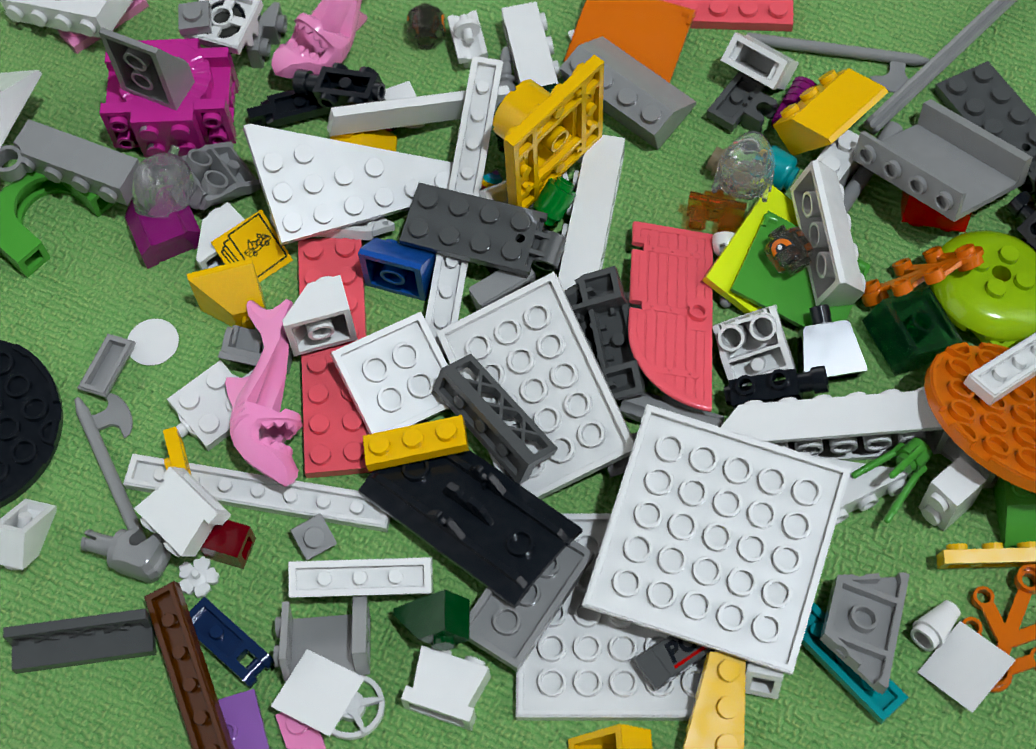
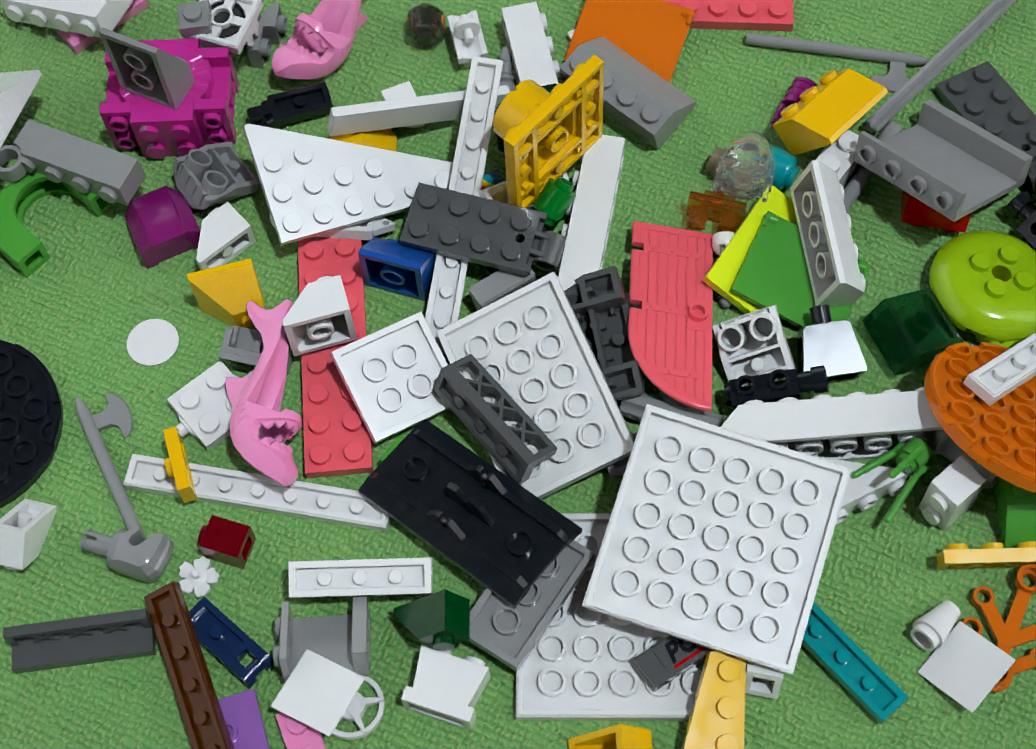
(107, 365): light grey tile -> none
(162, 184): clear helmet -> none
(181, 512): white hips -> none
(254, 240): yellow sticker -> none
(313, 536): light grey plate -> none
(340, 86): black brick -> none
(415, 443): yellow plate -> none
(743, 102): dark grey plate -> none
(759, 61): white hips -> none
(789, 250): clear smoke head -> none
(865, 623): light grey wing -> none
(936, 269): orange plant -> none

